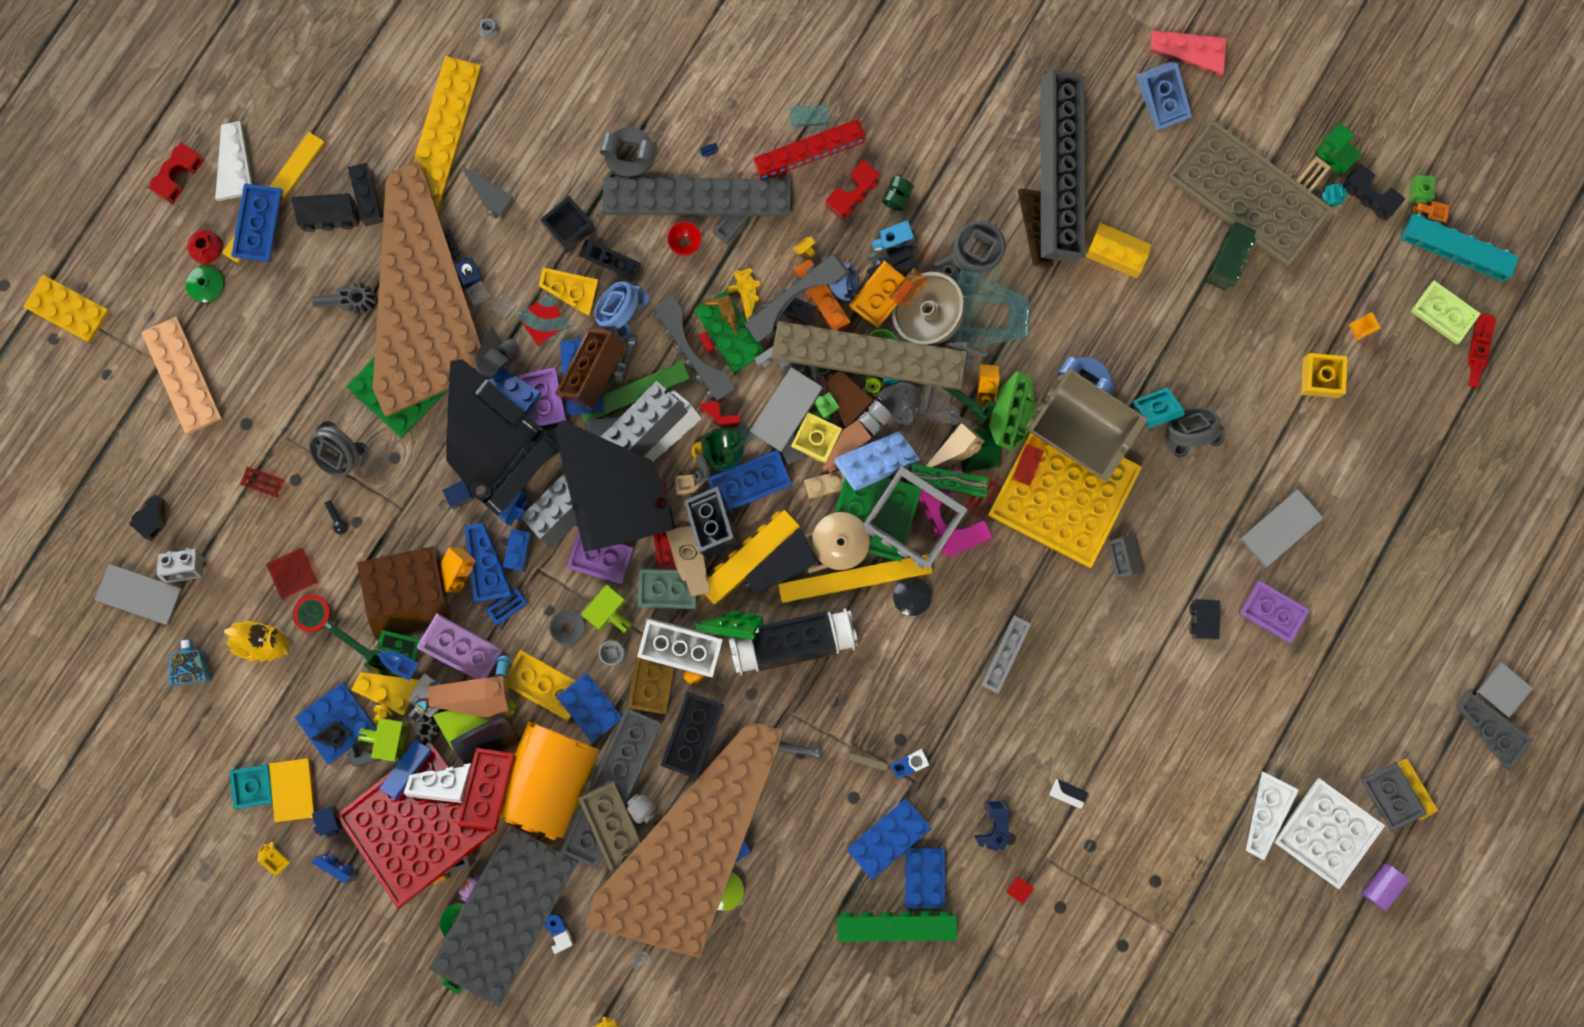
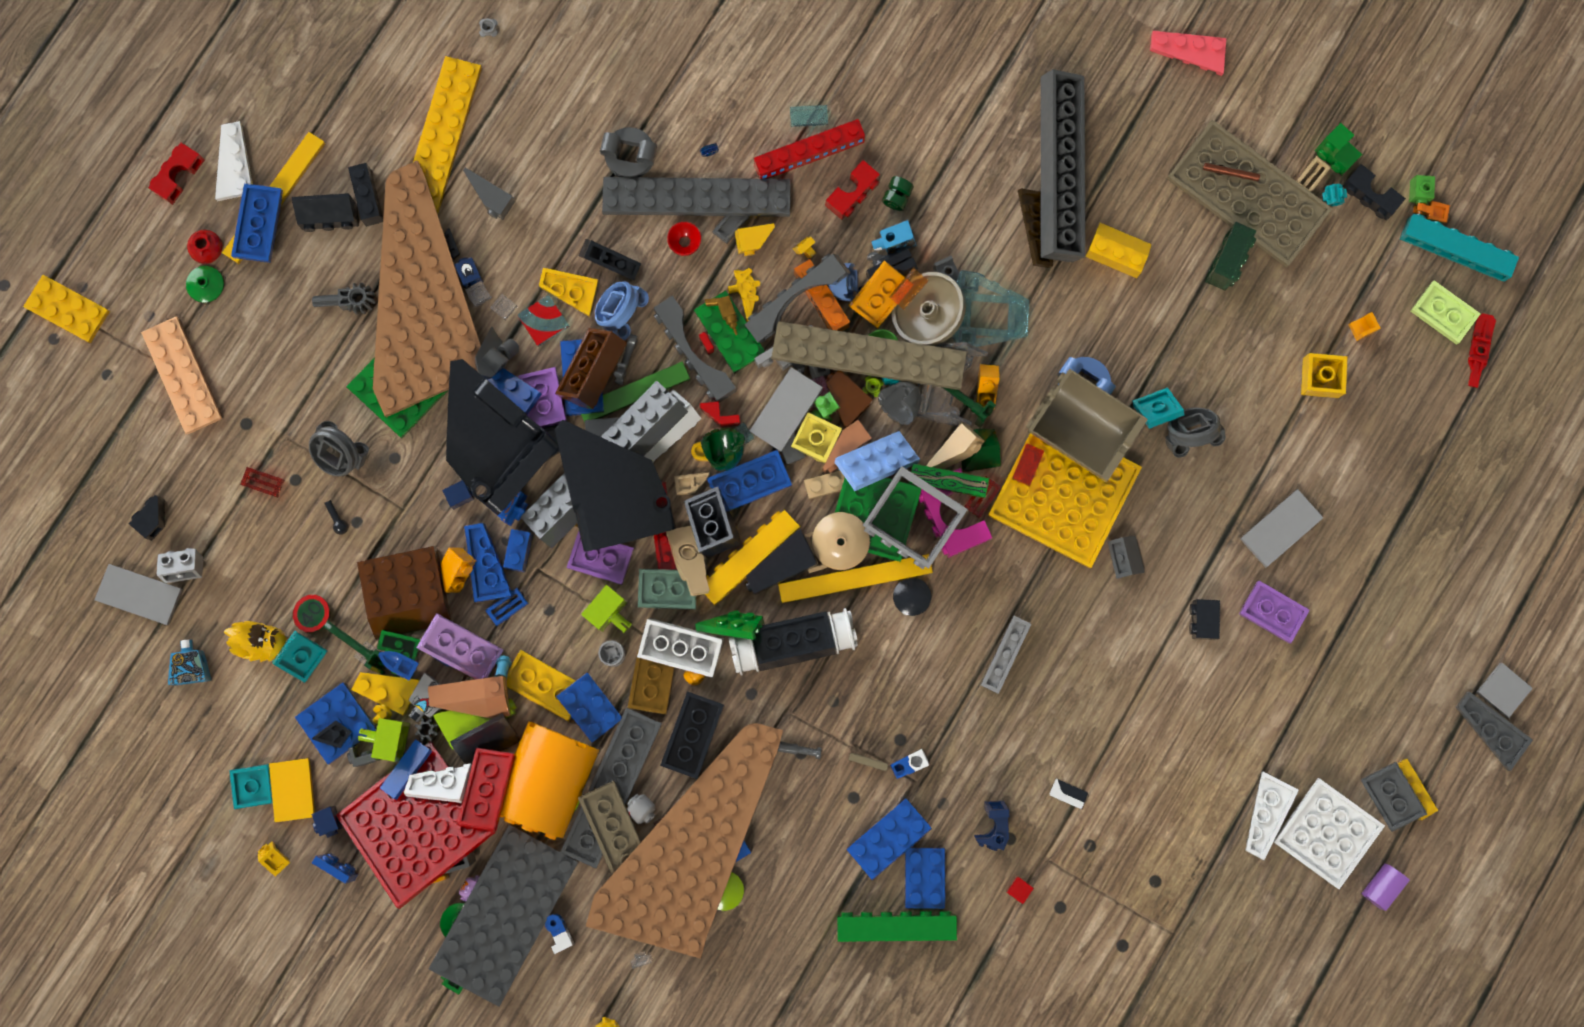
(291, 573): clear red tile -> none
(299, 656): none -> teal tile
(559, 620): dark grey piece -> none
(567, 224): black piece -> none
(703, 469): dark grey arm -> none
(752, 238): none -> yellow slope
(800, 311): black plate -> none
(876, 415): light grey wheel -> none
(985, 233): dark grey piece -> none
(1013, 411): bright green wedge -> none
(1164, 95): medium blue slope -> none
(1231, 172): none -> copper bar

